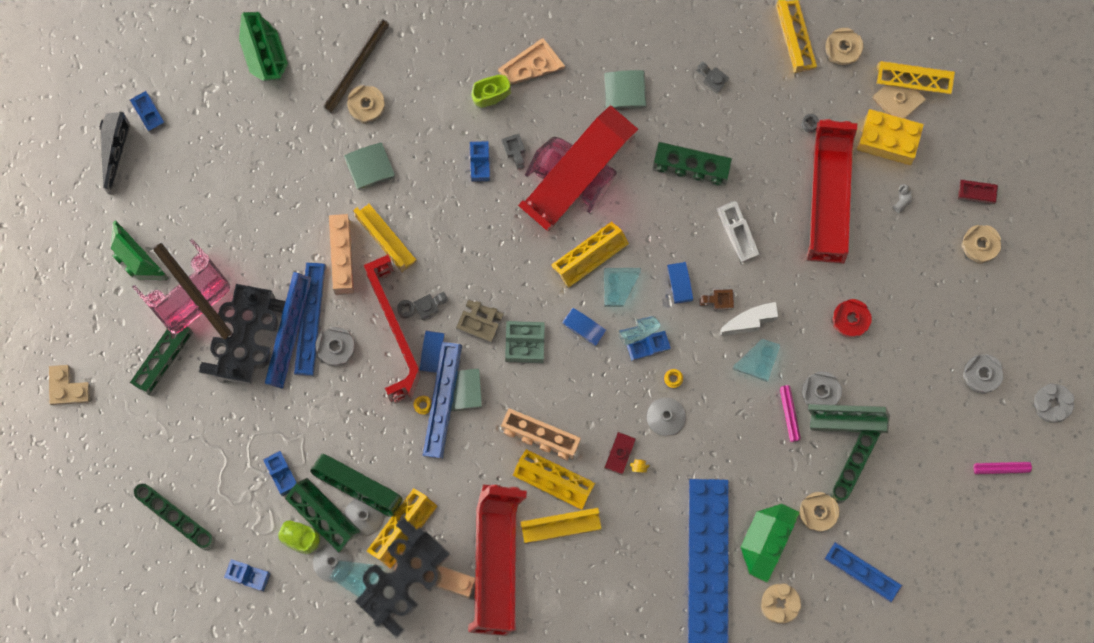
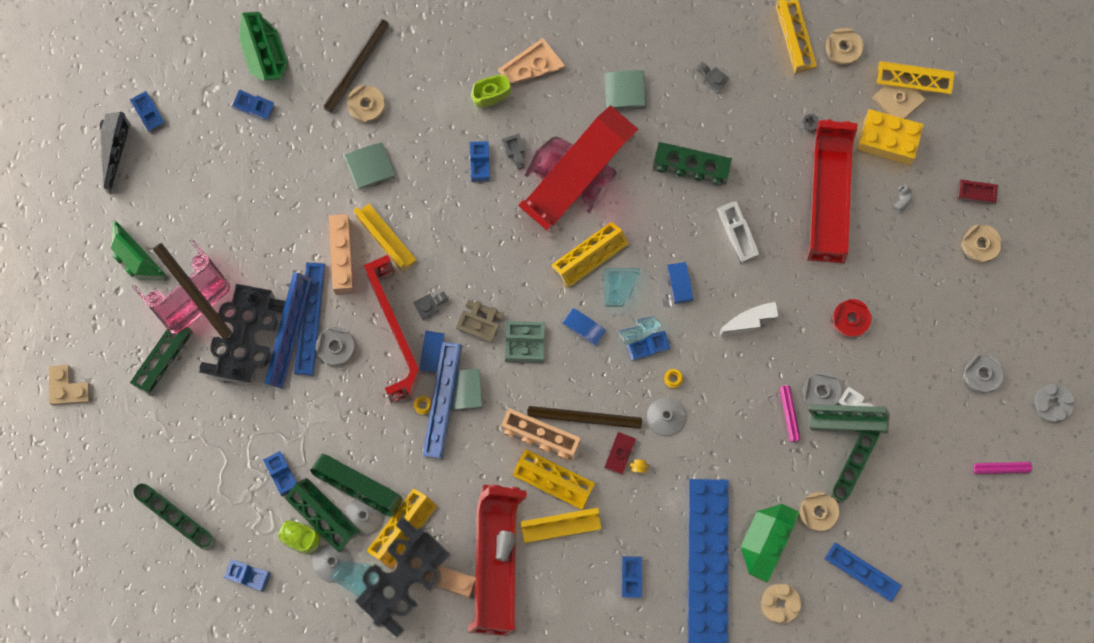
(252, 105): none -> blue slope
(405, 303): dark grey bush -> none
(505, 543): none -> light grey cone
(584, 417): none -> dark brown axle
(632, 576): none -> blue slope
(720, 299): reddish brown plate -> none
(759, 360): clear light blue wing -> none
(852, 398): none -> white plate

